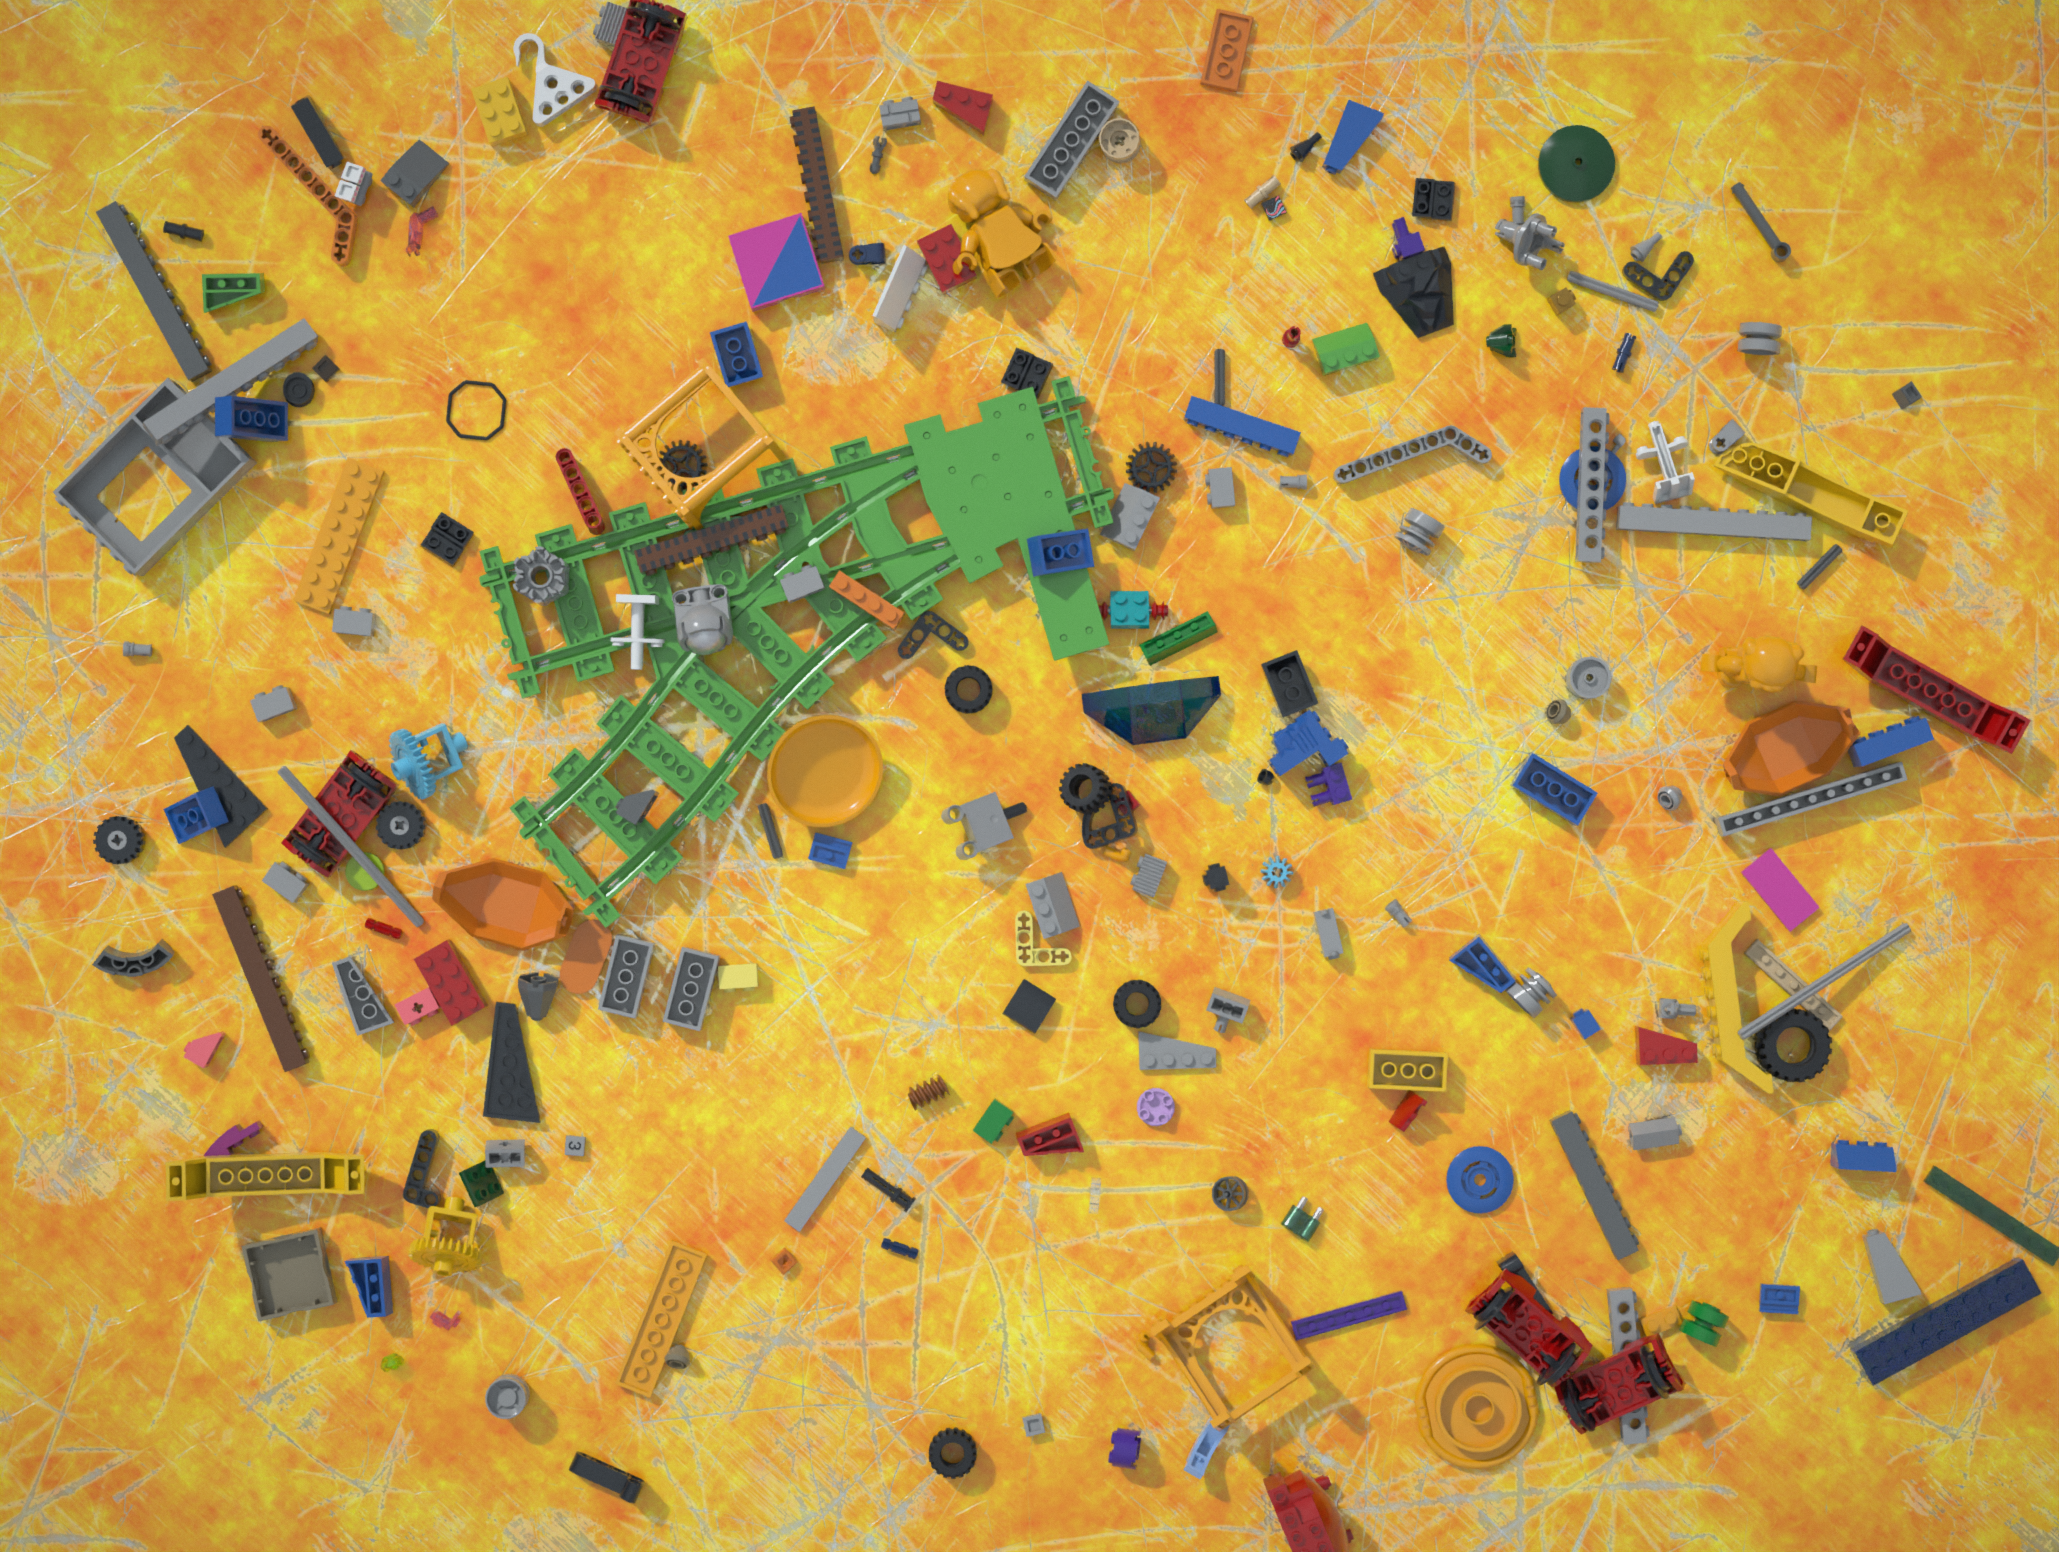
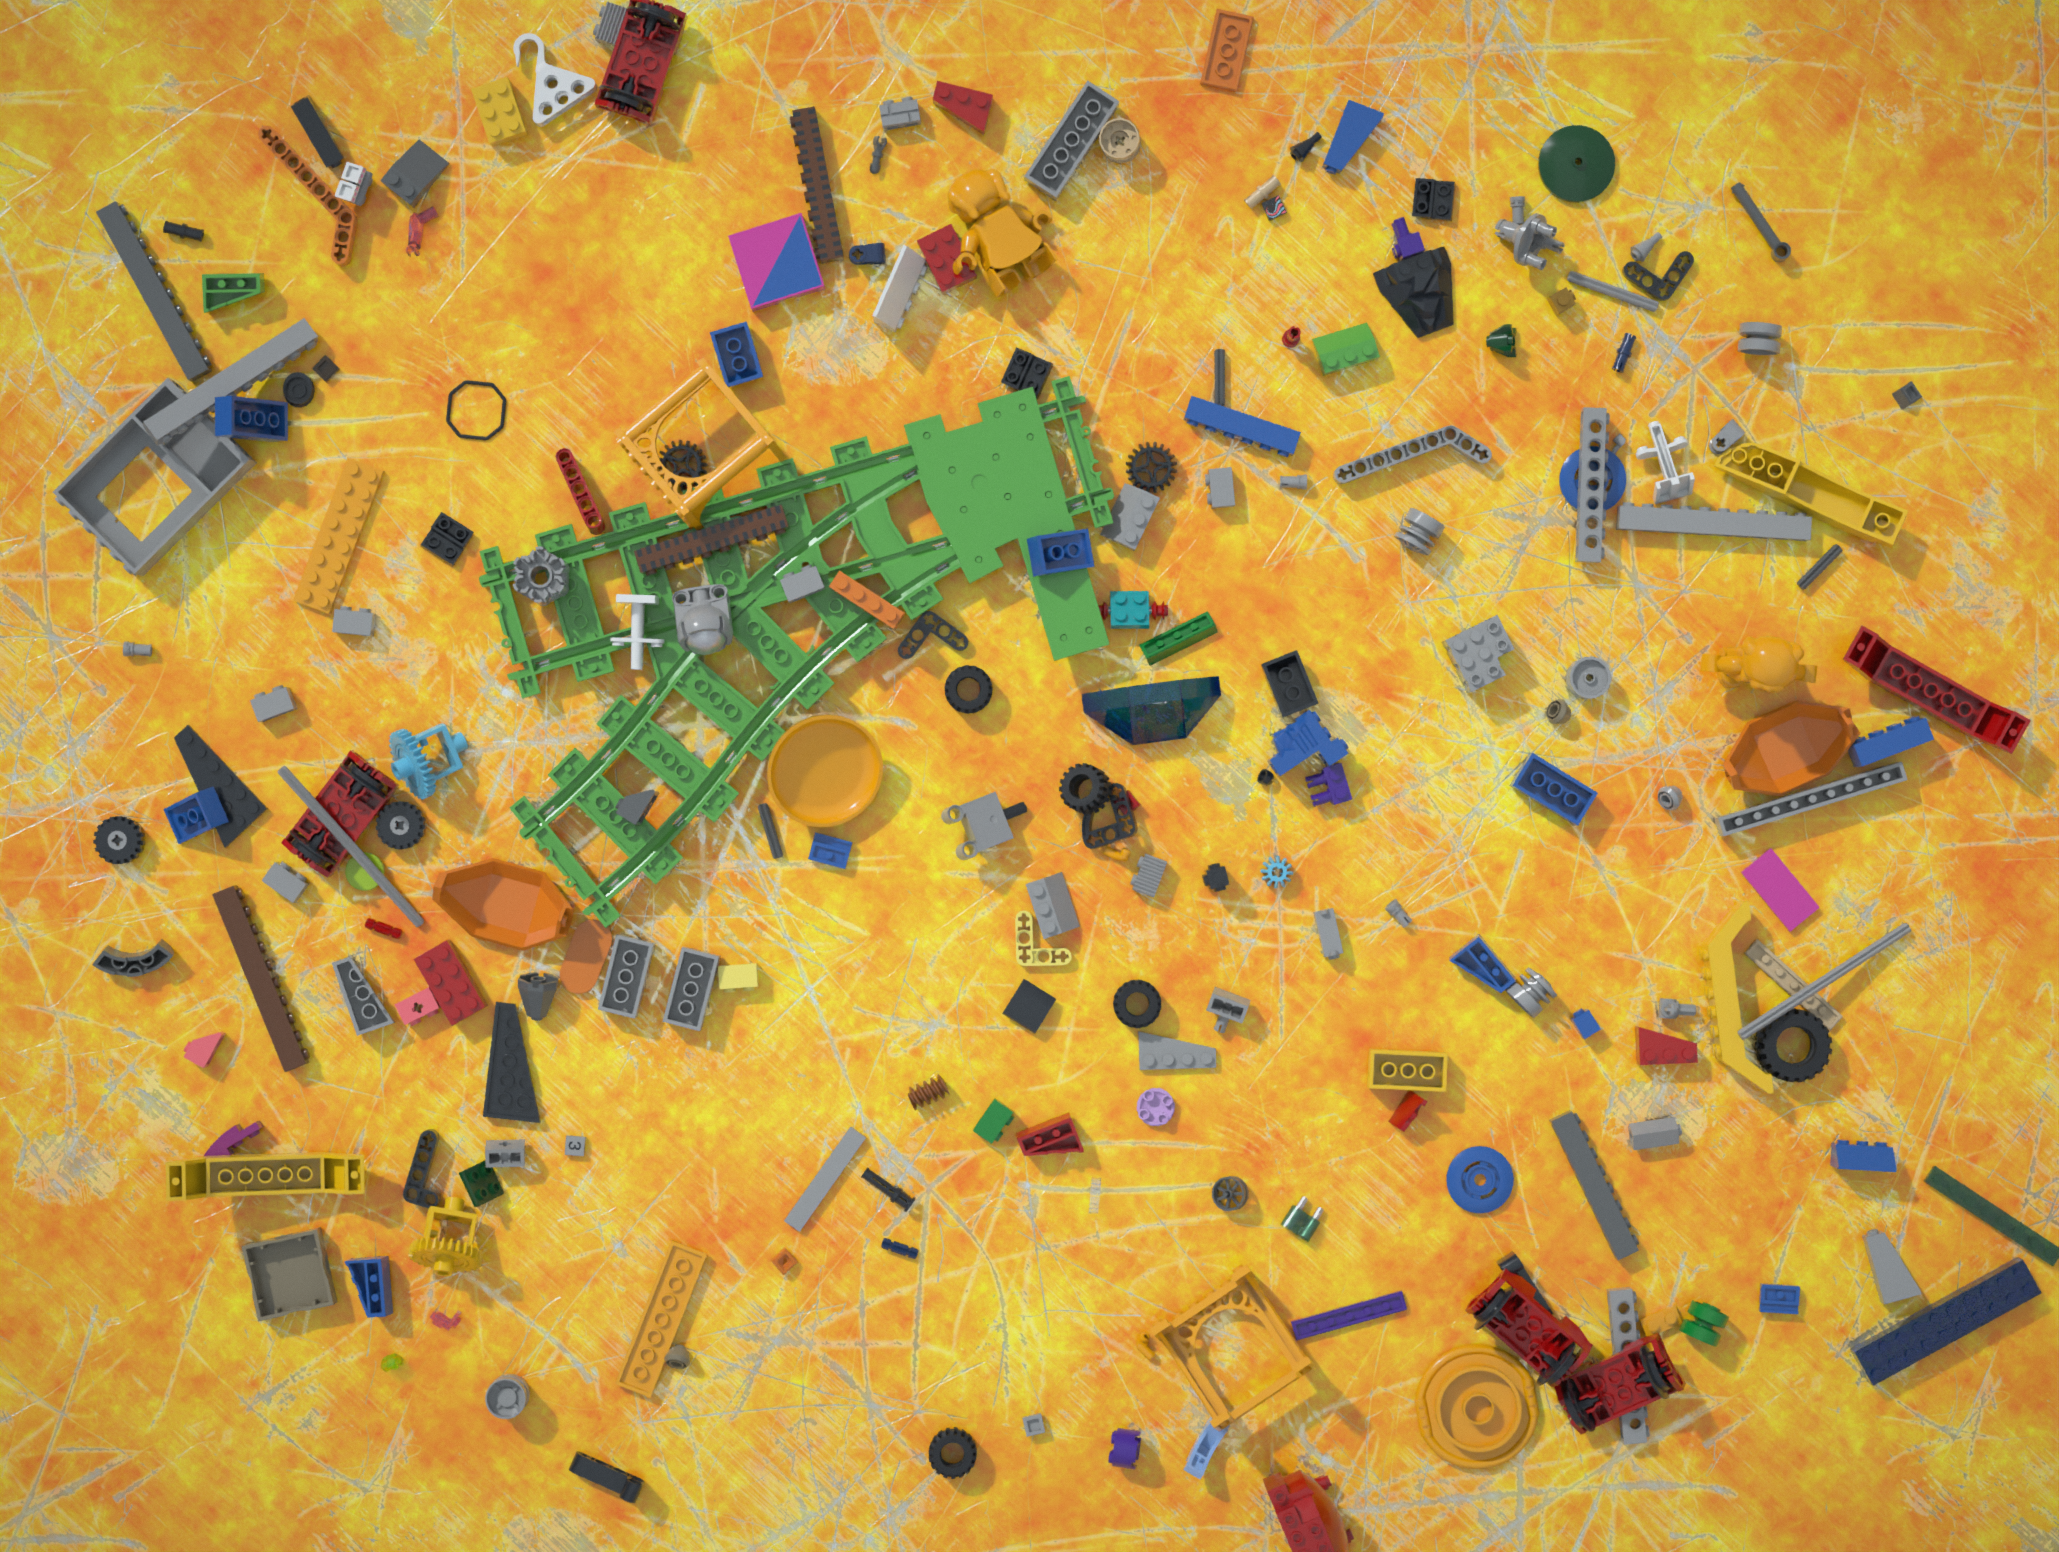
(1477, 653): none -> light grey piece

